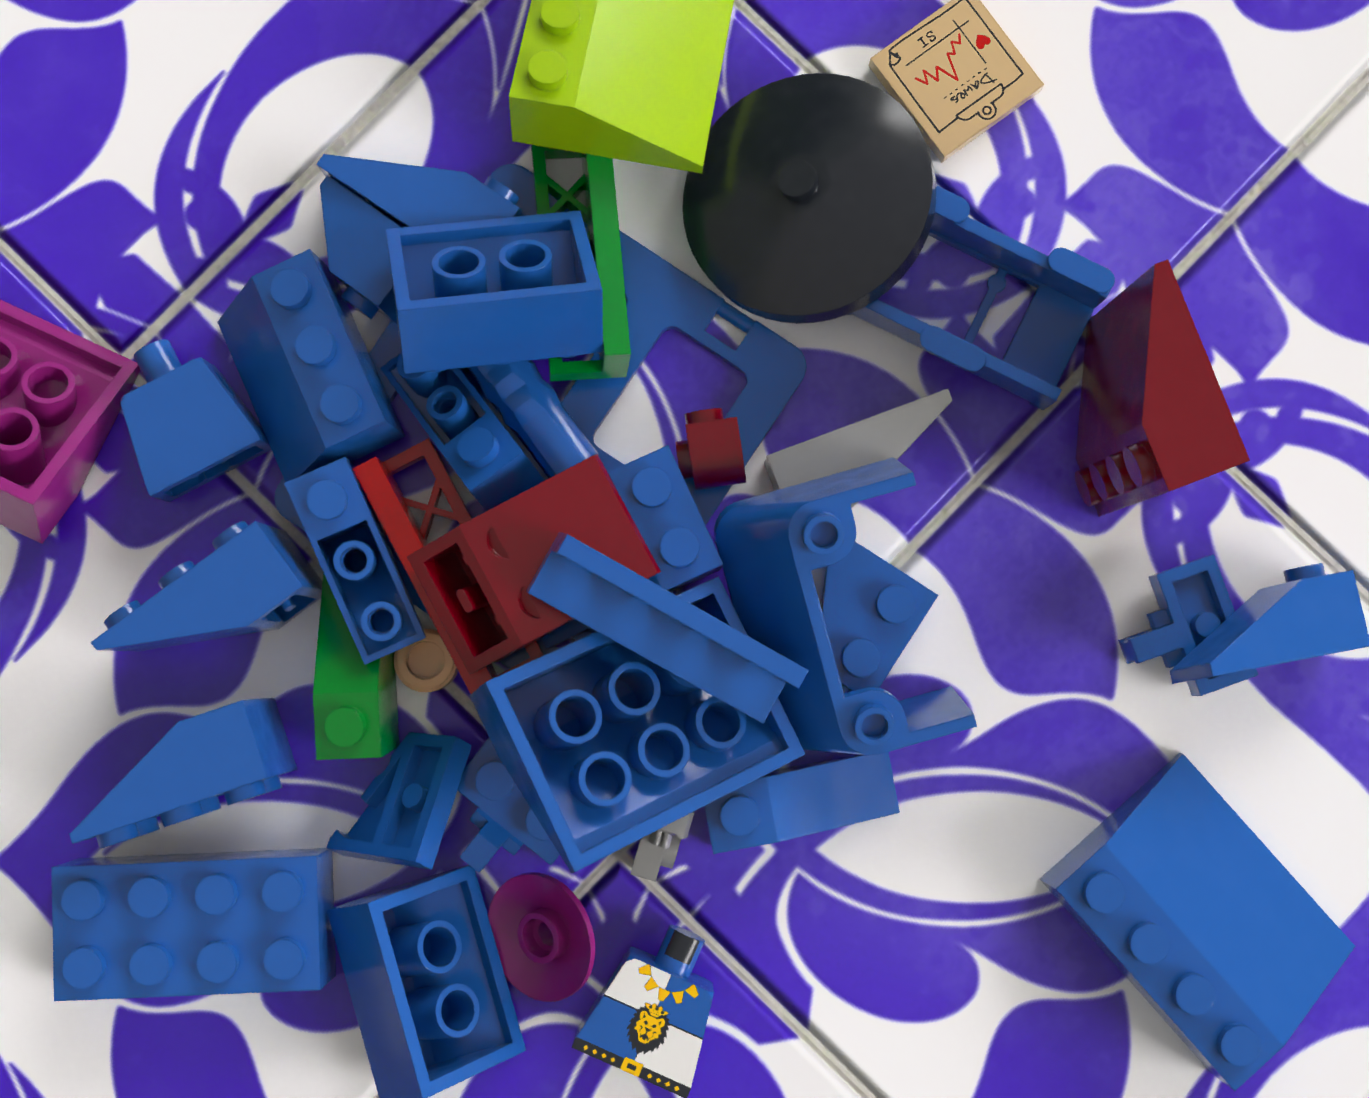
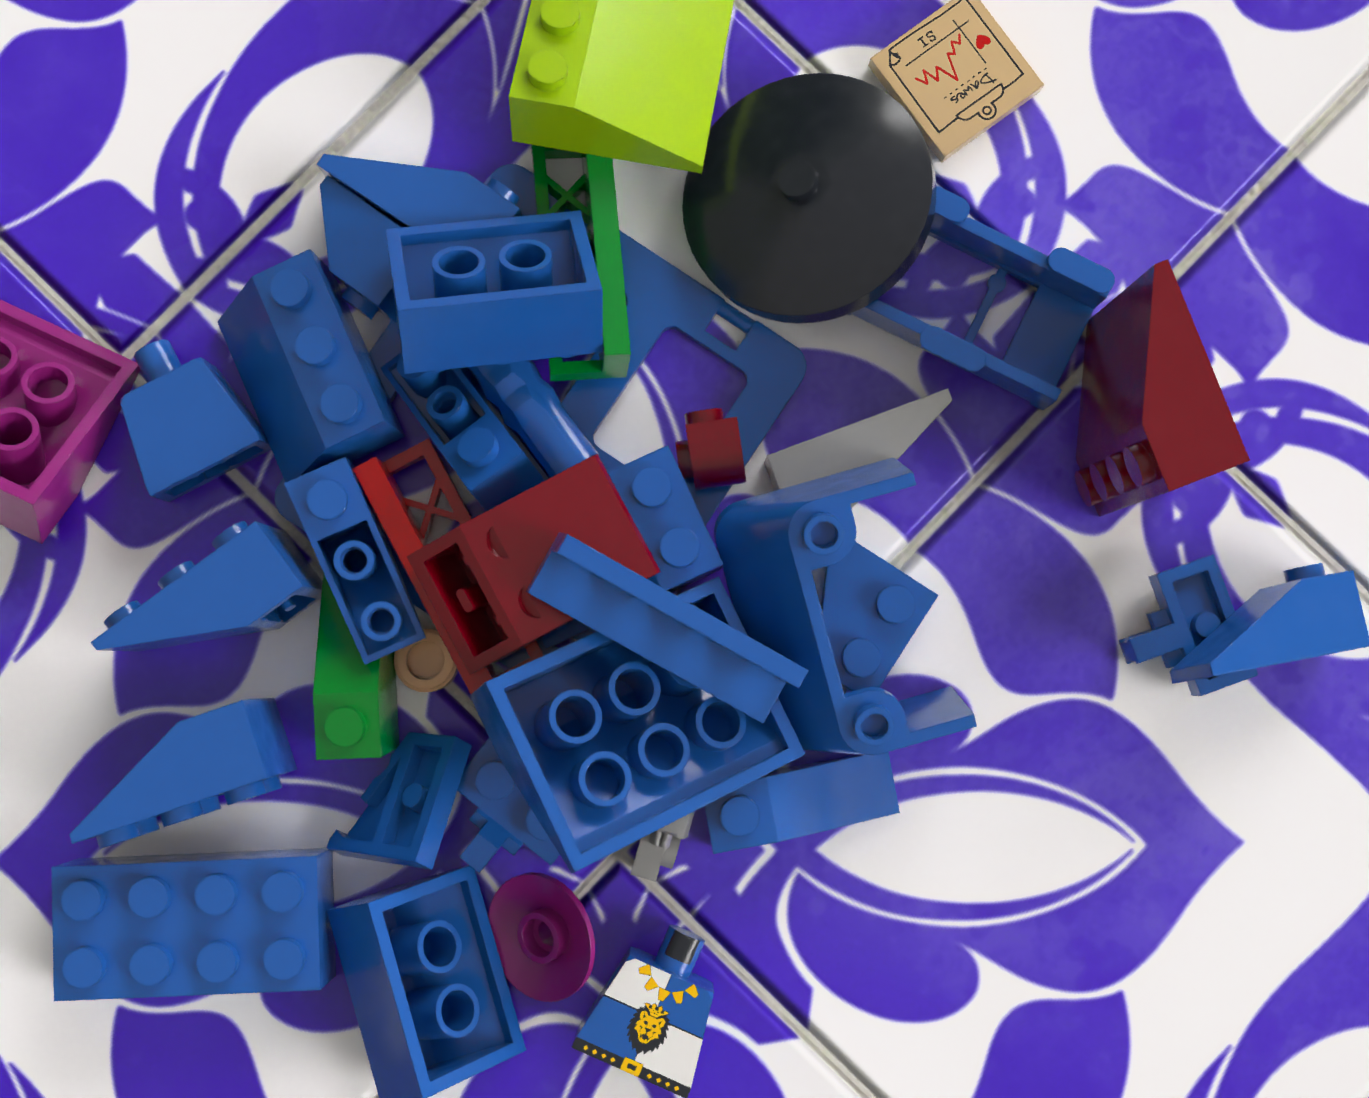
(1202, 920): blue slope -> none

